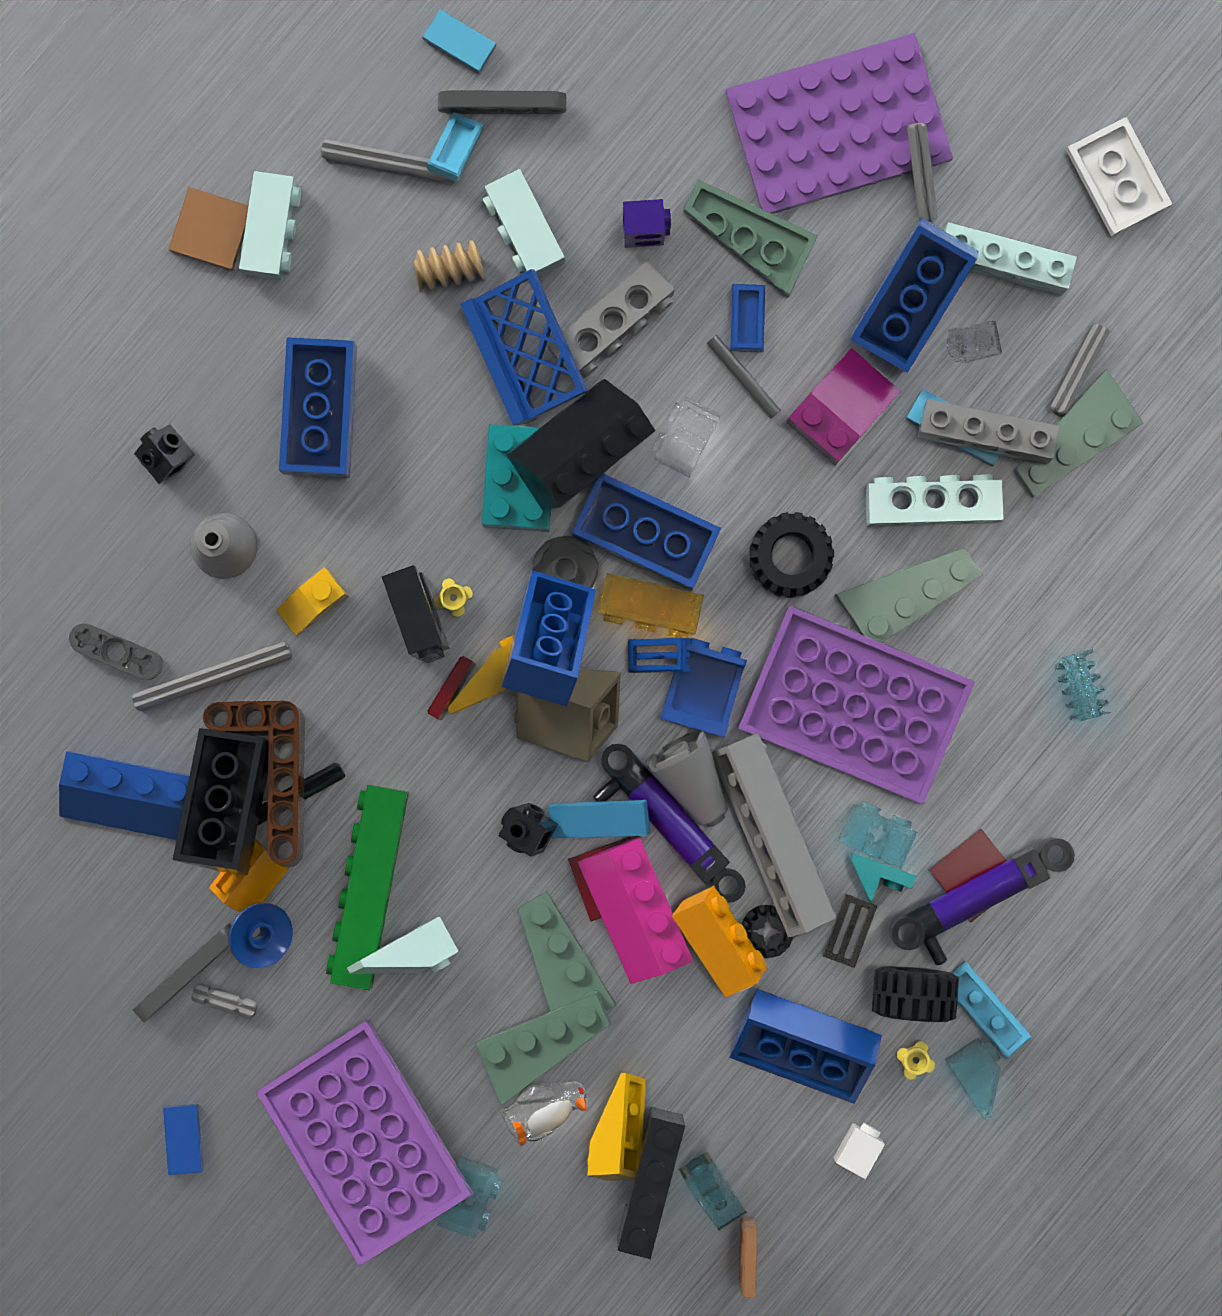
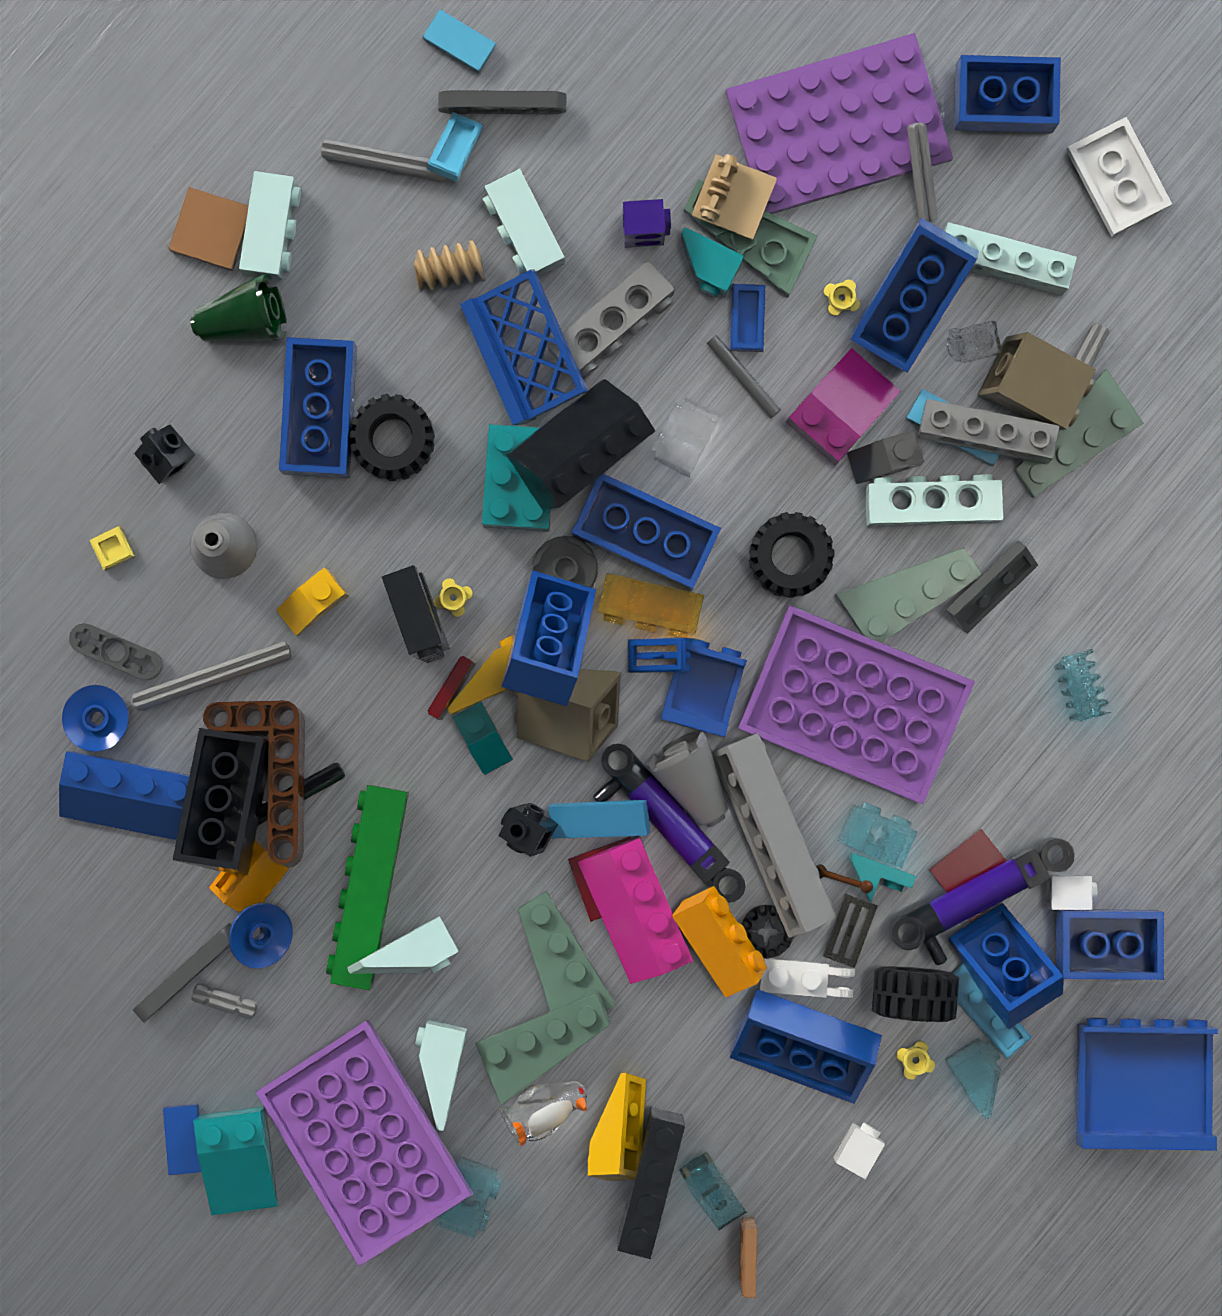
(79, 712): none -> blue dish
(112, 548): none -> light yellow tile
(236, 1160): none -> teal slope
(243, 314): none -> dark green cone
(378, 412): none -> black tyre
(440, 1061): none -> light aqua slope
(482, 738): none -> teal slope
(710, 263): none -> teal slope
(734, 196): none -> tan hinge
(803, 978): none -> white hinge
(834, 291): none -> light yellow plate
(865, 886): none -> reddish brown hinge
(886, 457): none -> dark grey slope
(992, 587): none -> dark grey plate
(1007, 93): none -> blue brick
(1007, 965): none -> blue slope
(1037, 381): none -> dark tan slope
(1070, 892): none -> white brick
(1110, 944): none -> blue brick
(1145, 1085): none -> blue panel

